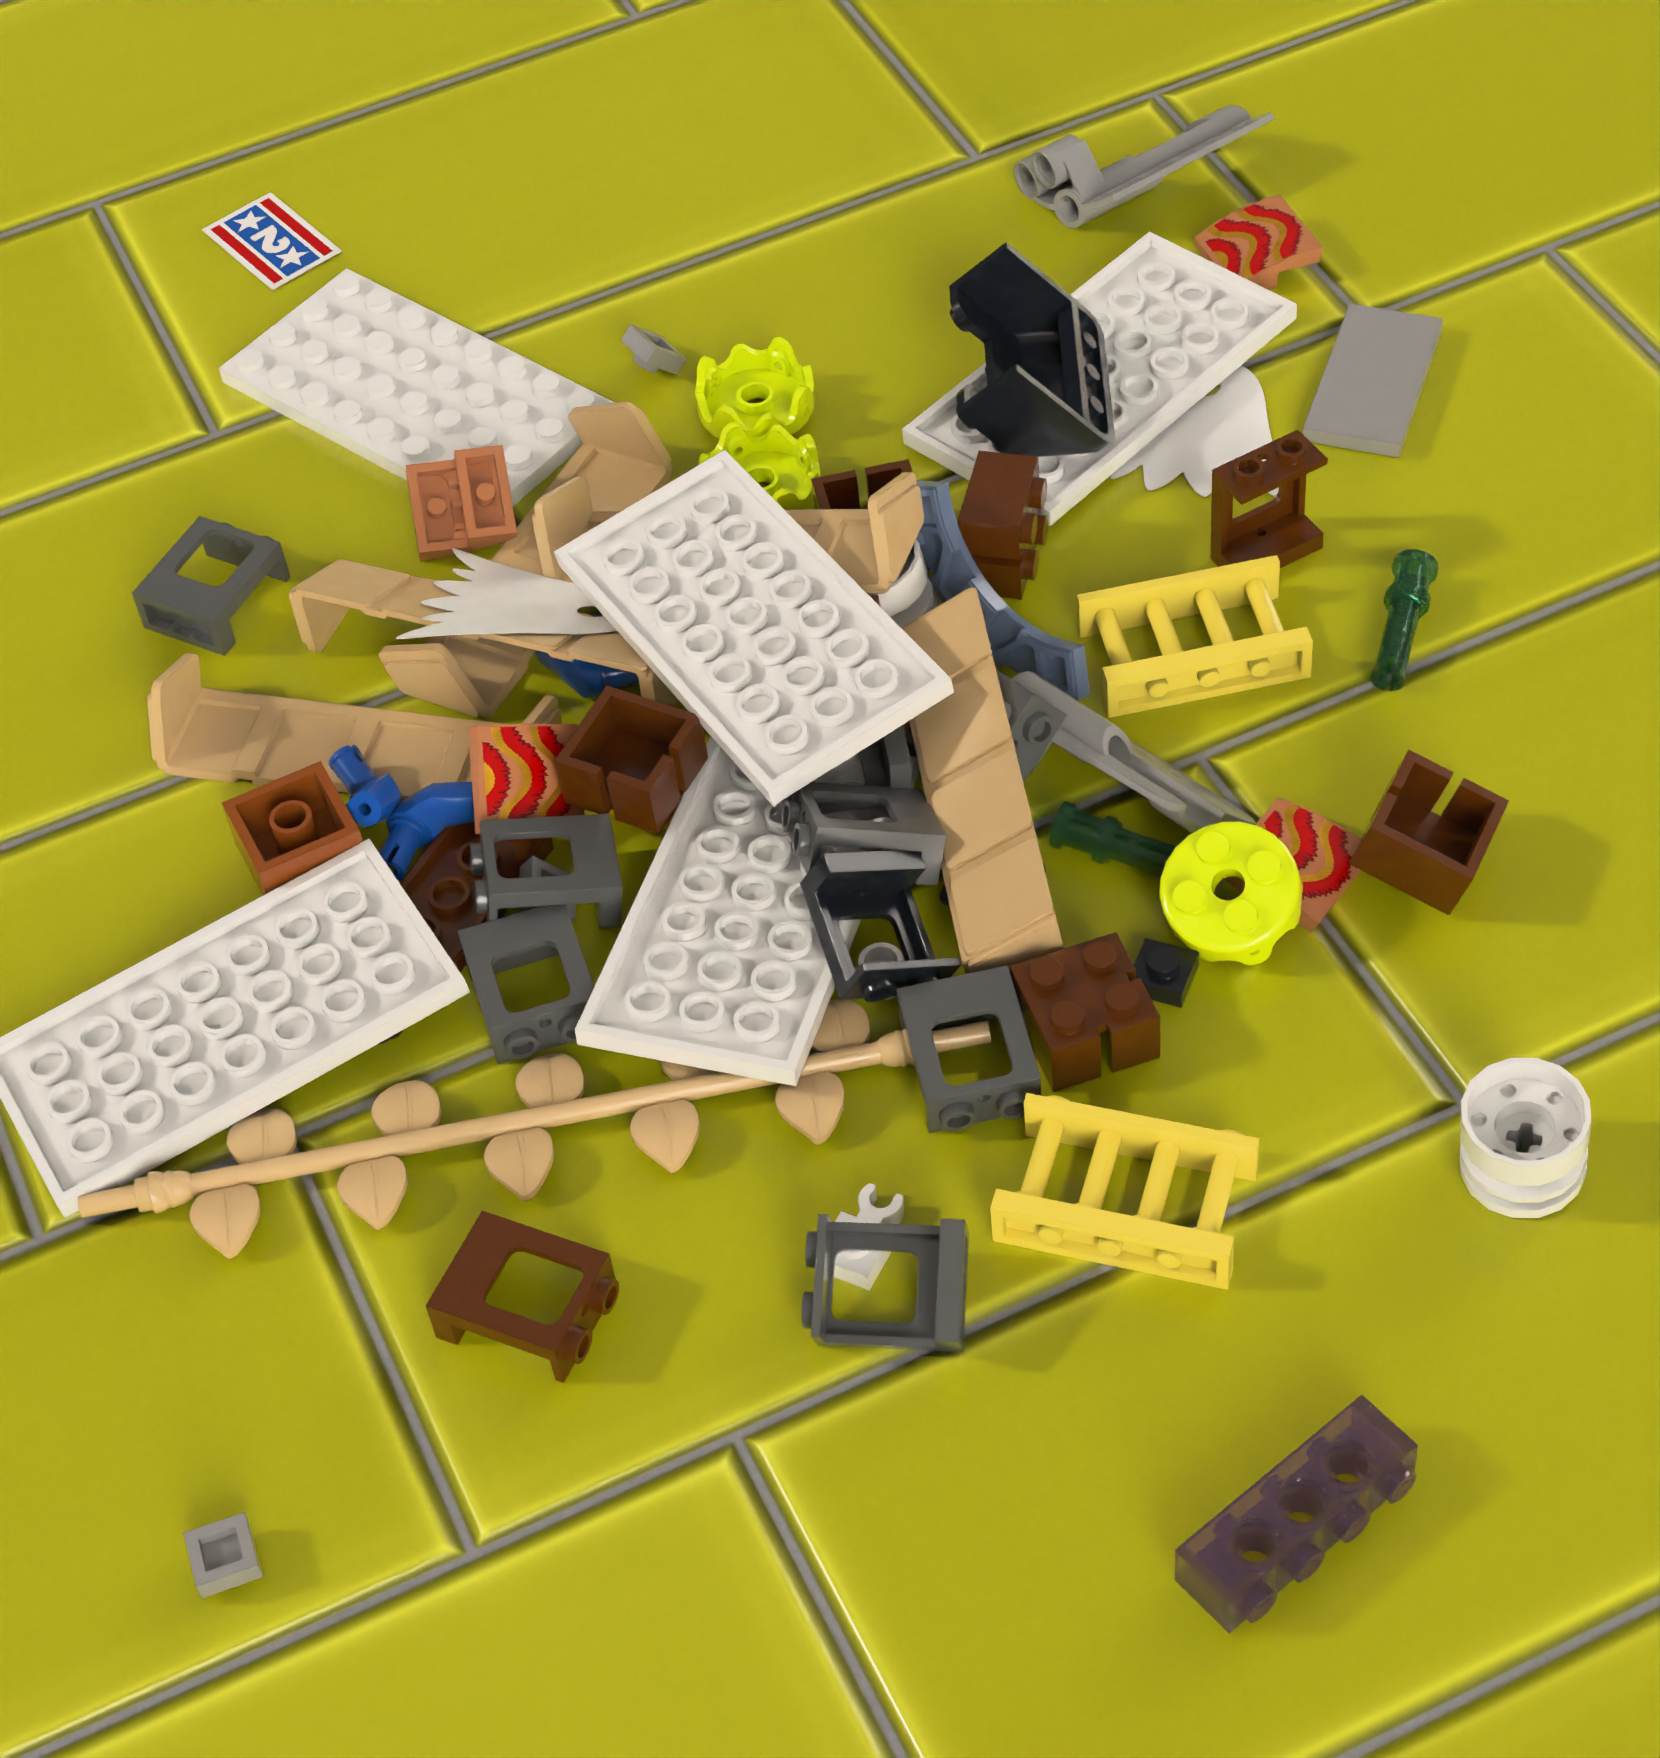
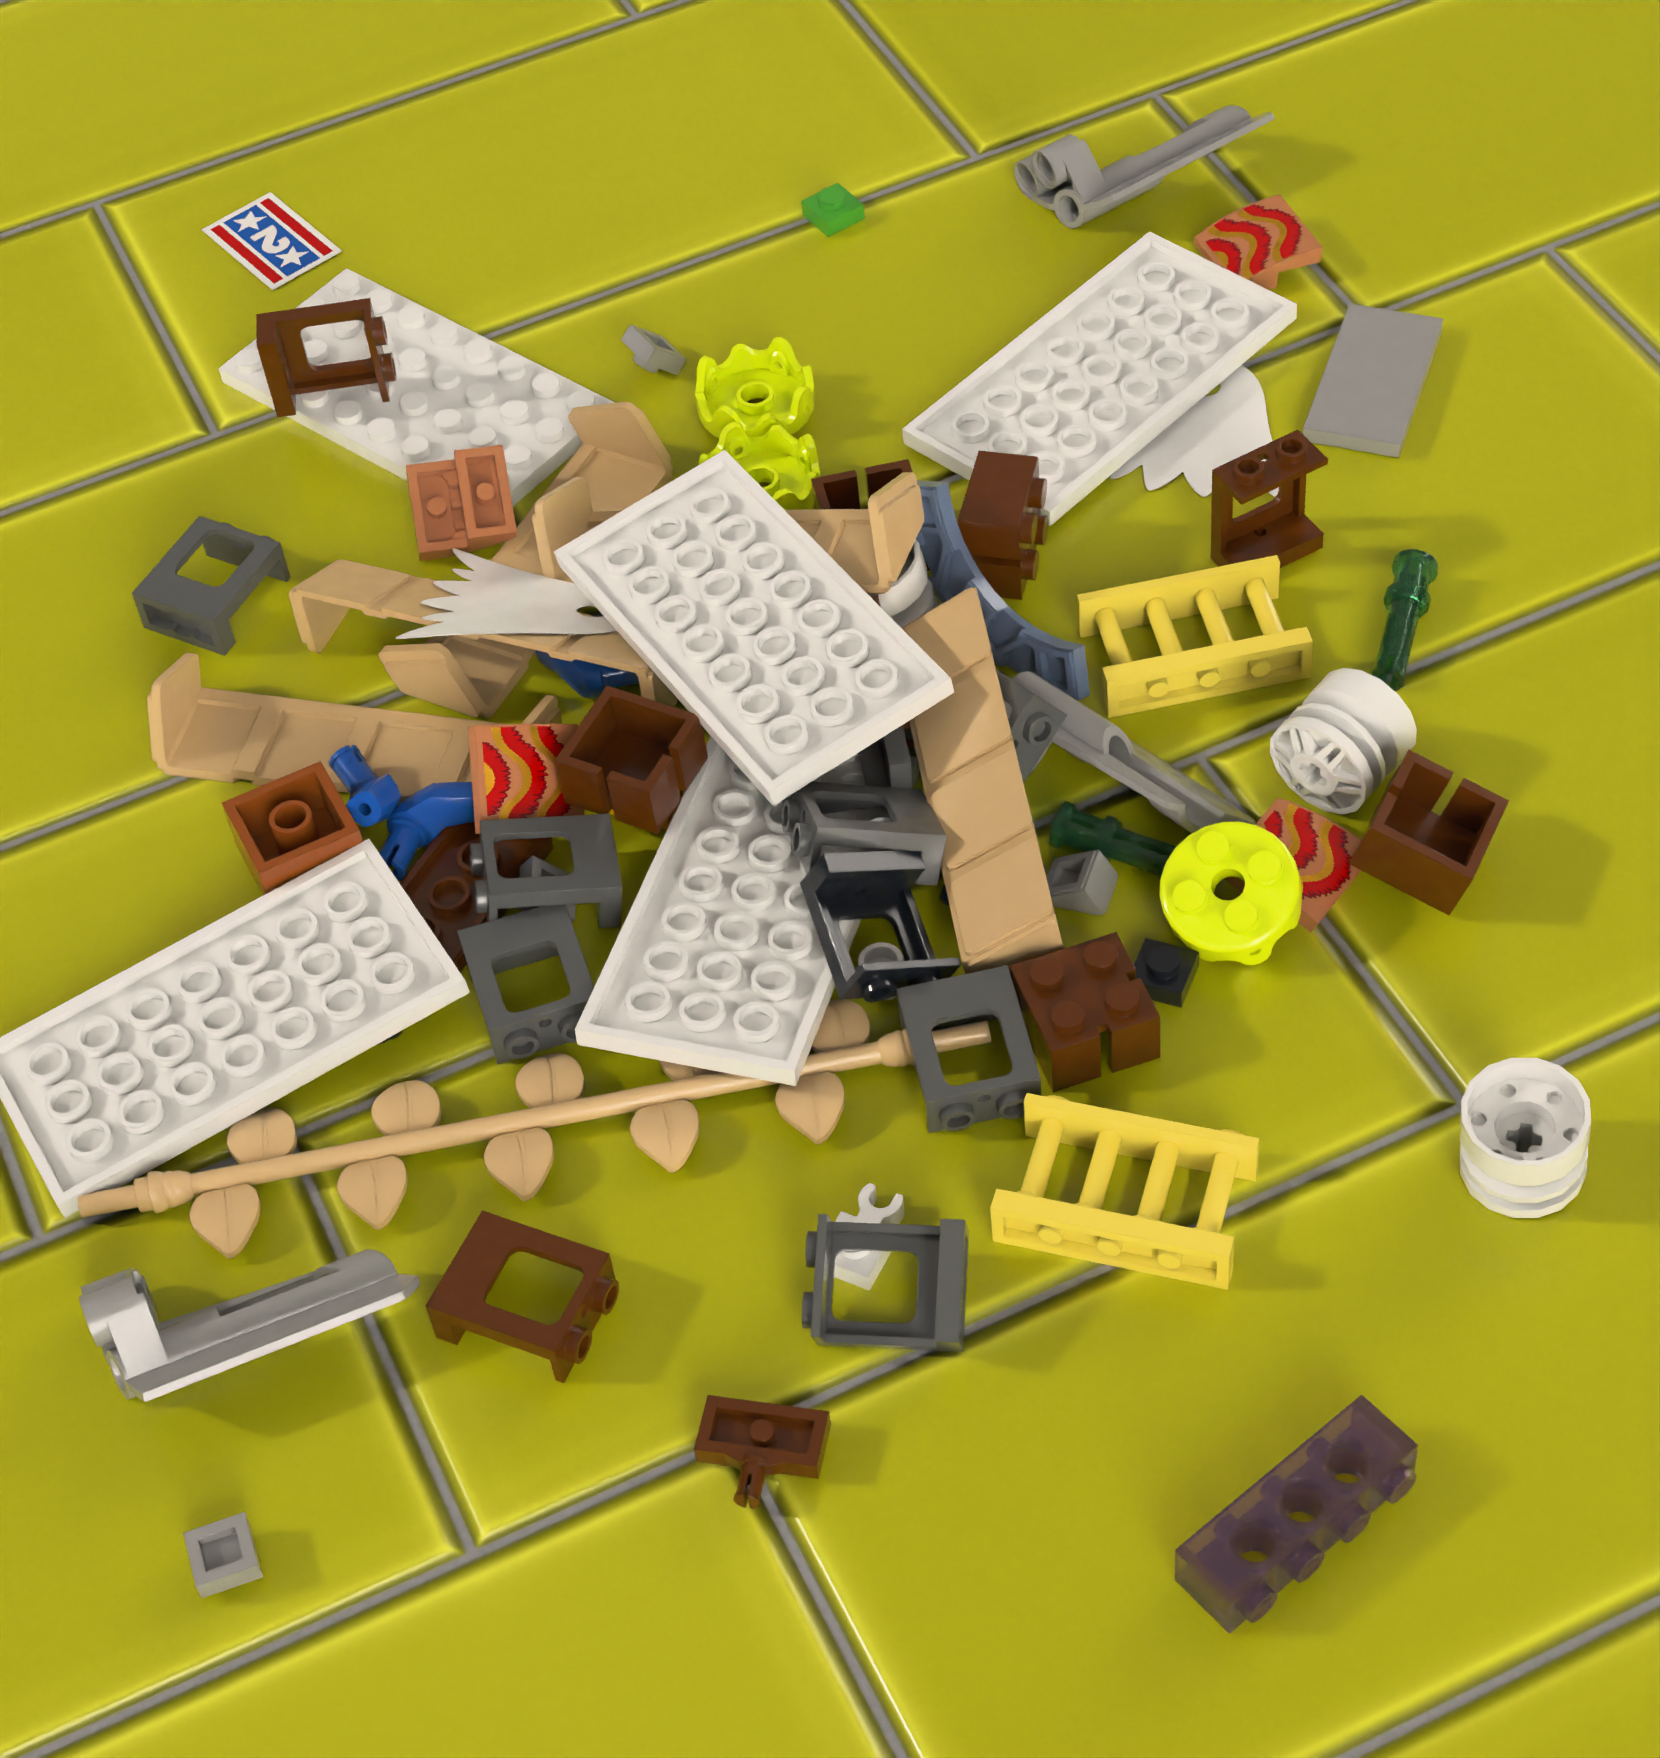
(168, 1355): none -> light grey panel
(287, 362): none -> reddish brown window
(761, 1441): none -> reddish brown plate
(832, 209): none -> bright green plate
(1041, 359): black windscreen -> none
(1082, 882): none -> light grey slope
(1343, 740): none -> white wheel

